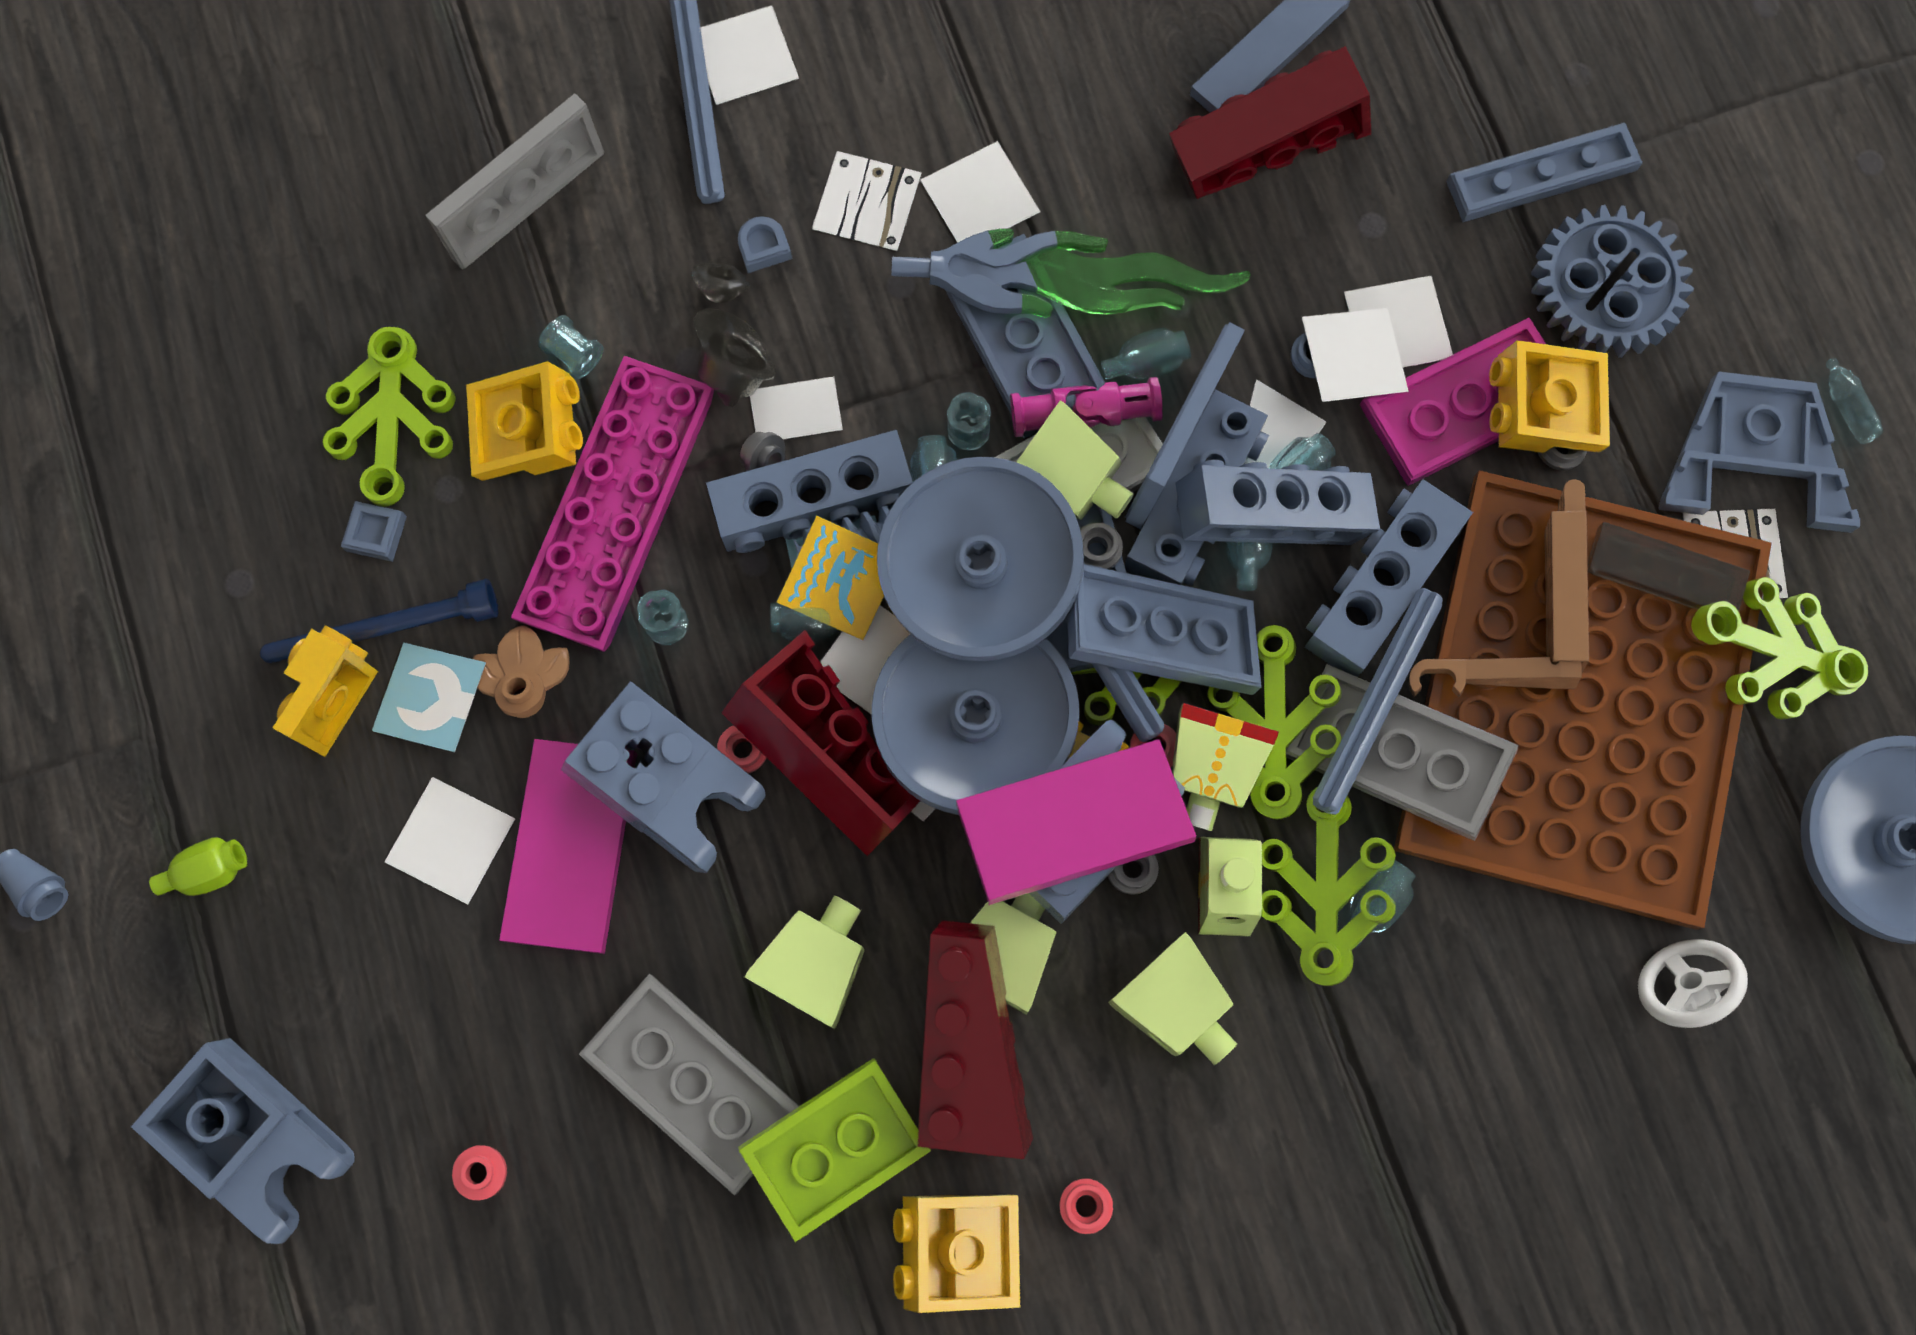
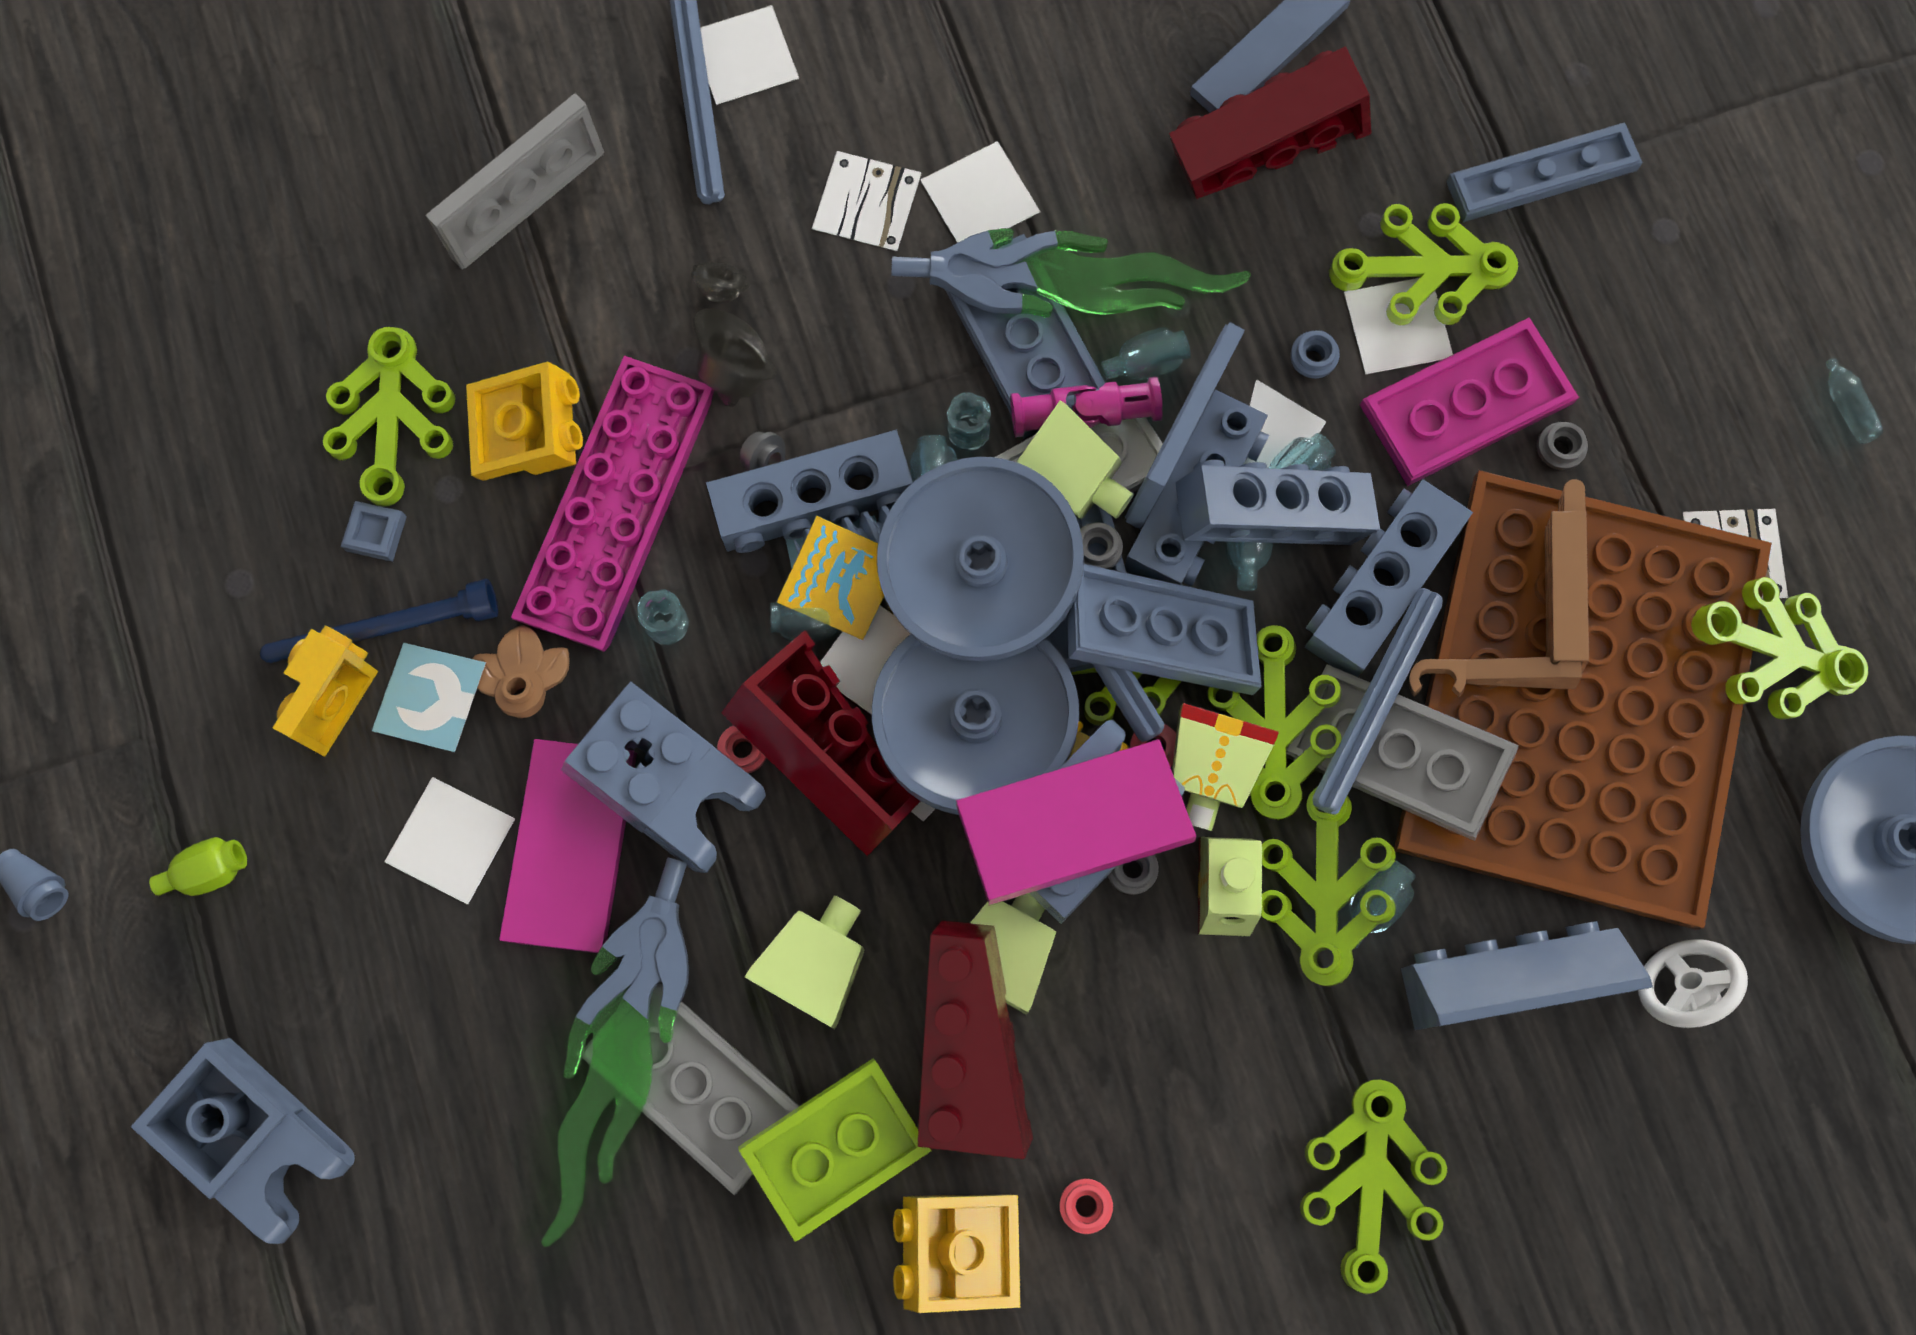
(495, 1176): coral plate -> none
(570, 346): clear light blue bush -> none
(622, 1048): none -> clear neon green piece
(762, 243): sand blue tile -> none
(797, 408): white sticker -> none
(1179, 1002): yellowish green torso -> none
(1355, 354): white sticker -> none
(1374, 1176): none -> lime plant
(1430, 264): none -> lime plant
(1521, 976): none -> sand blue slope
(1550, 398): yellow plate -> none
(1647, 308): sand blue gear -> none
(1664, 568): clear smoke tile -> none
(1765, 430): sand blue wing -> none

